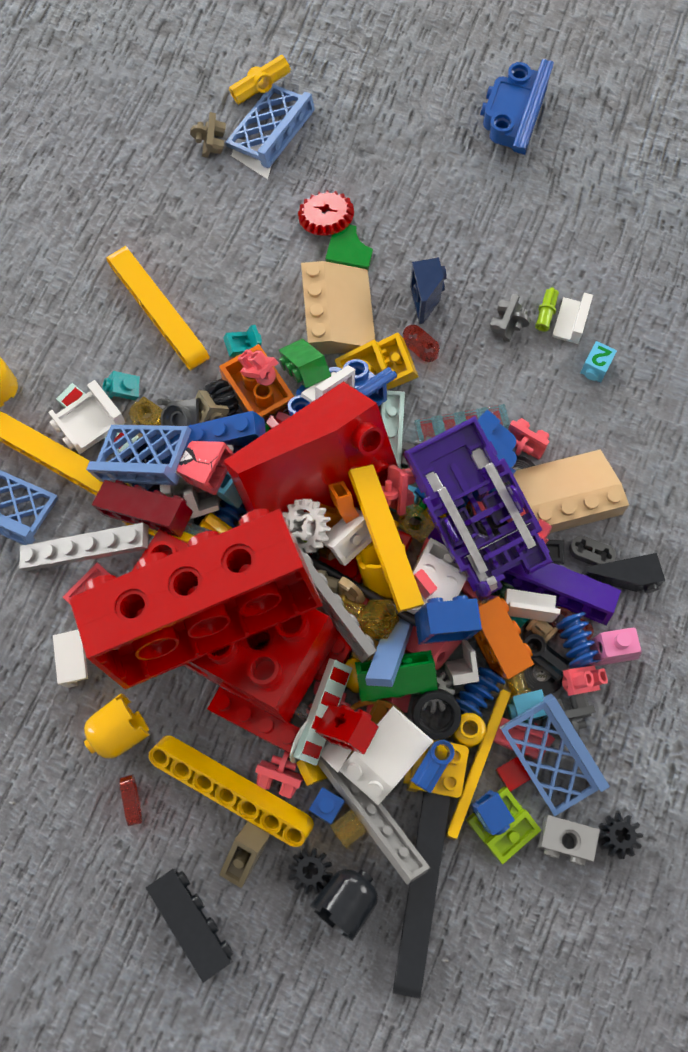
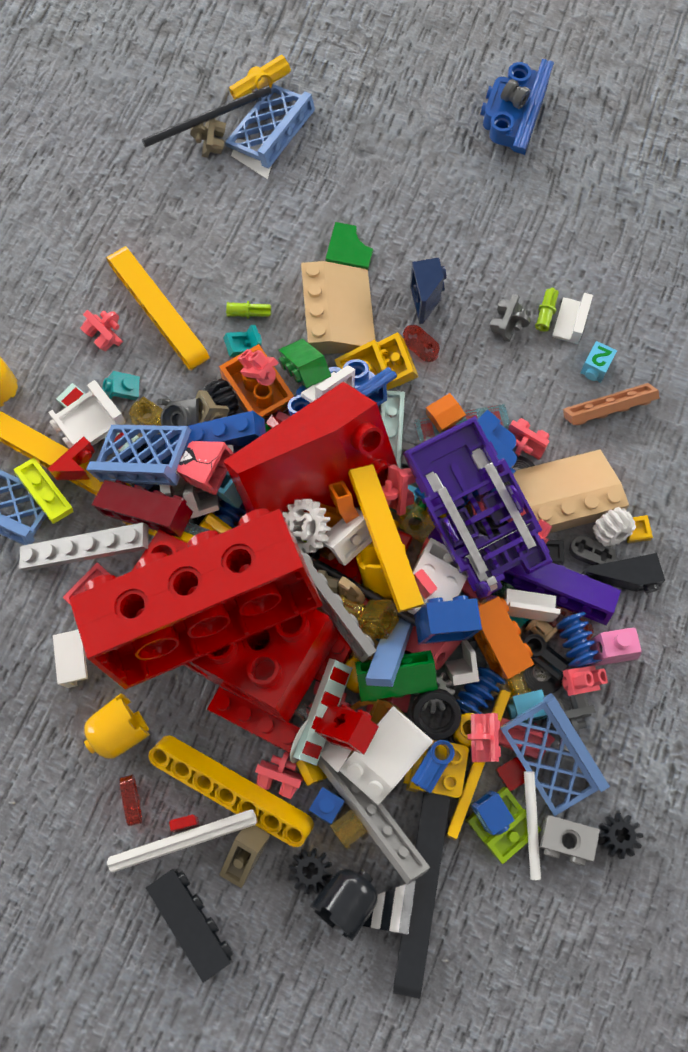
(43, 490): none -> neon yellow plate
(68, 465): none -> red slope
(95, 323): none -> coral hips
(182, 840): none -> white axle
(184, 823): none -> red tile
(248, 310): none -> lime axle
(255, 95): none -> black bar
(333, 221): gear -> none
(393, 910): none -> sticker
(445, 412): none -> orange piece
(485, 737): none -> coral hips
(515, 93): none -> dark grey wheel
(532, 825): none -> white bar
(614, 527): none -> white gear
(619, 401): none -> nougat plate
(642, 531): none -> yellow tile

